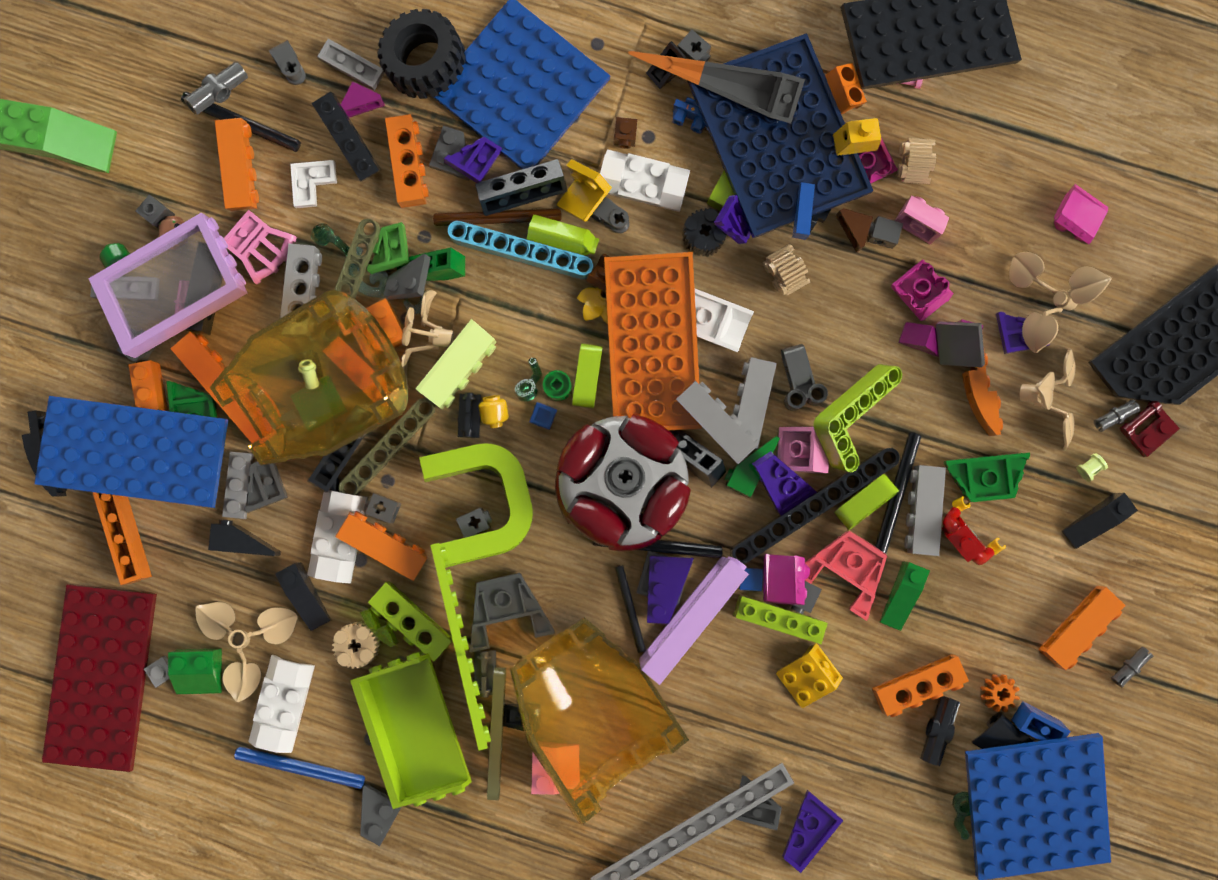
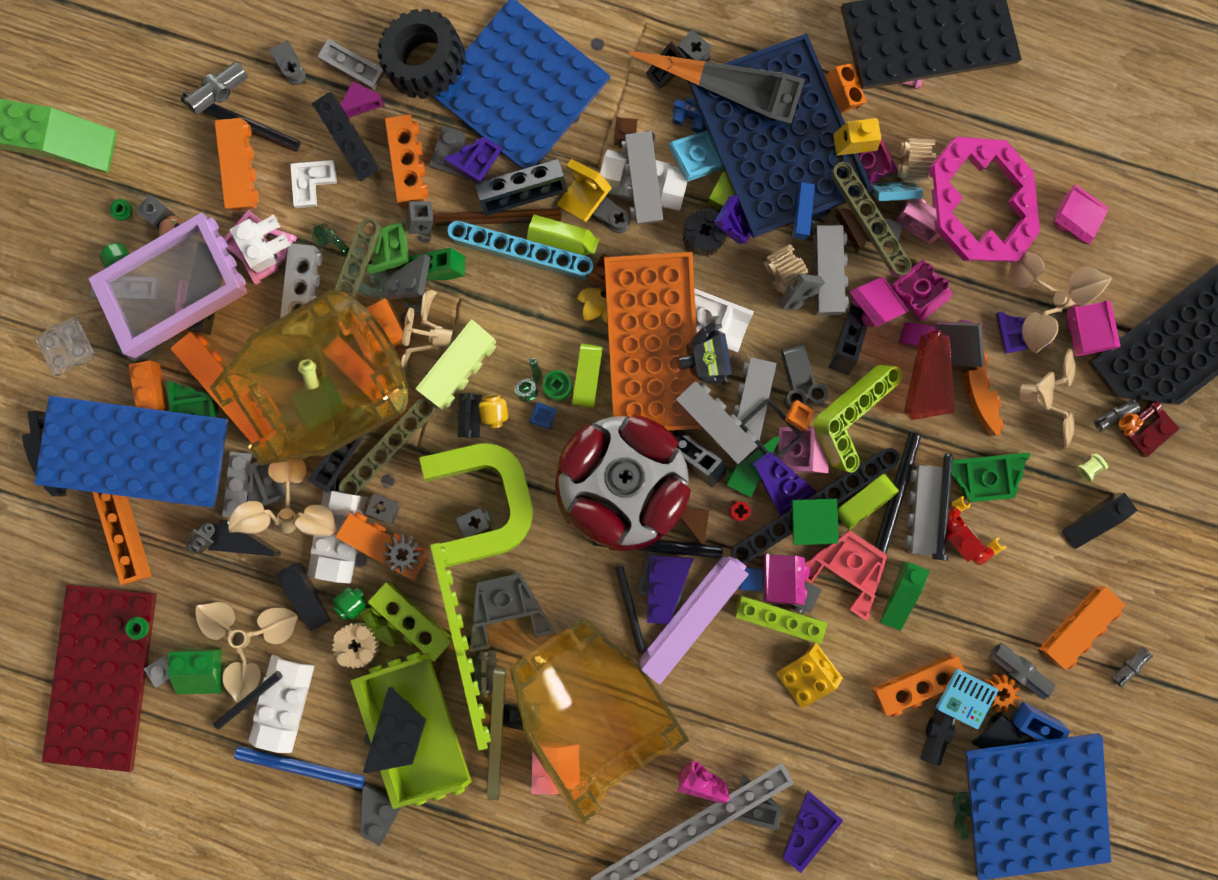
(65, 346): none -> clear slope
(126, 212): none -> green plate
(131, 631): none -> green plate
(200, 540): none -> dark grey hinge
(246, 701): none -> black bar
(252, 244): none -> white brick
(253, 519): none -> tan plant
(349, 603): none -> green head
(395, 735): none -> black wing
(401, 562): none -> dark grey gear
(419, 222): none -> dark grey brick
(643, 177): none -> light grey brick
(696, 155): none -> medium azure tile
(696, 522): none -> reddish brown slope
(699, 782): none -> dark pink slope
(708, 354): none -> black torso
(735, 505): none -> red bush
(779, 412): none -> black piece
(799, 415): none -> orange plate
(807, 287): none -> dark grey wing
(814, 521): none -> green tile
(830, 264): none -> light grey brick
(849, 342): none -> black slope
(875, 217): none -> olive beam
(878, 302): none -> dark pink slope
(896, 191): none -> medium azure tile
(931, 378): none -> clear red slope
(944, 509): none -> black bar
(946, 198): none -> dark pink plate
(967, 698): none -> medium azure tile
(1022, 671): none -> dark grey piece
(1092, 328): none -> dark pink slope
(1130, 423): none -> orange plate

